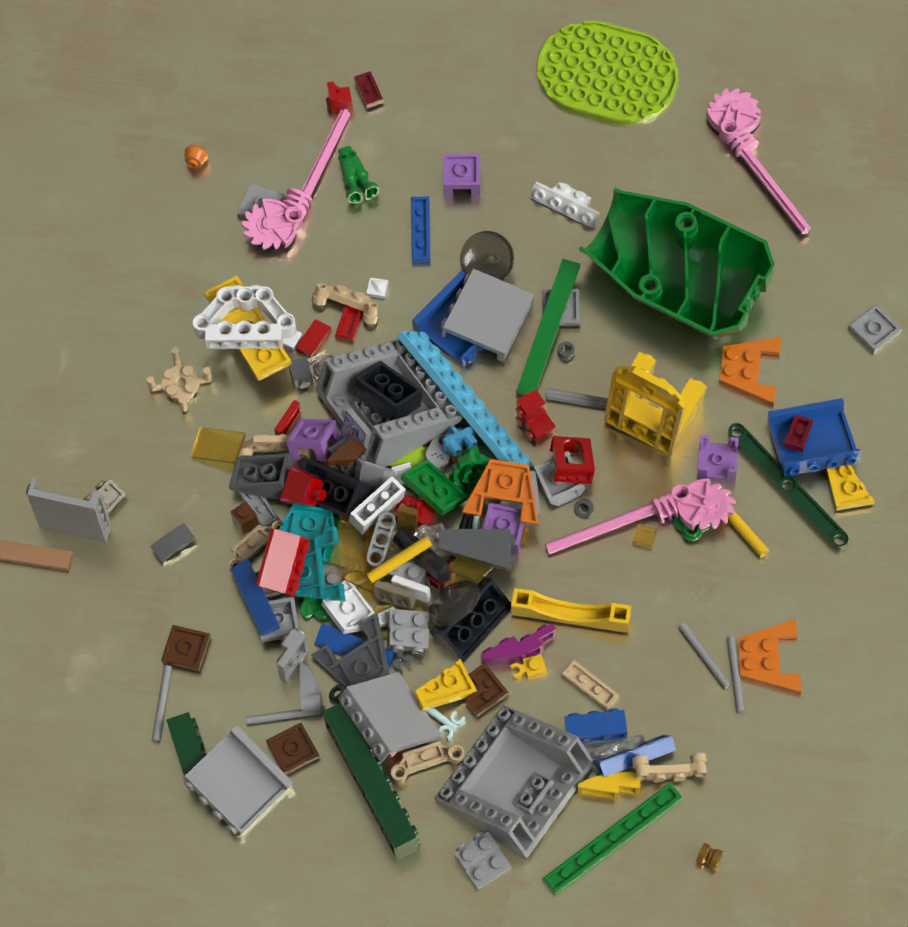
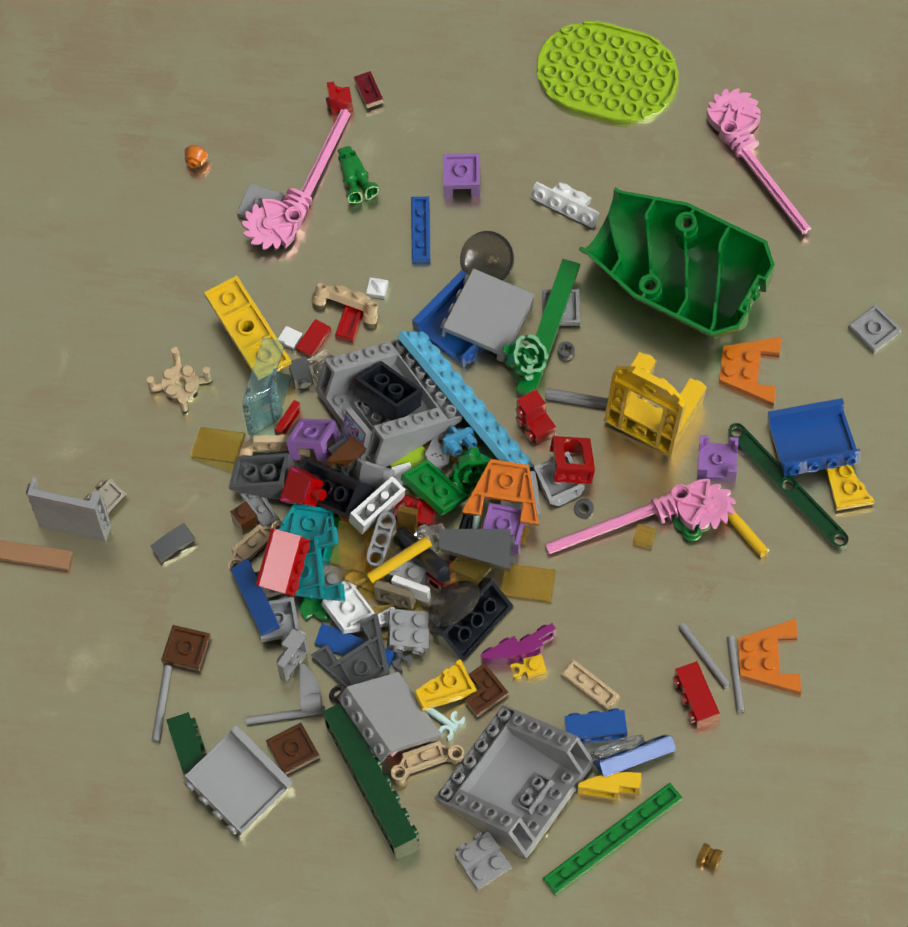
(218, 309): white brick -> none
(265, 388): none -> clear light blue windscreen
(523, 356): none -> green piece
(529, 583): none -> clear yellow piece
(601, 616): yellow arch -> none
(664, 772): tan plate -> none
(696, 695): none -> red brick
(798, 433): dark red plate -> none

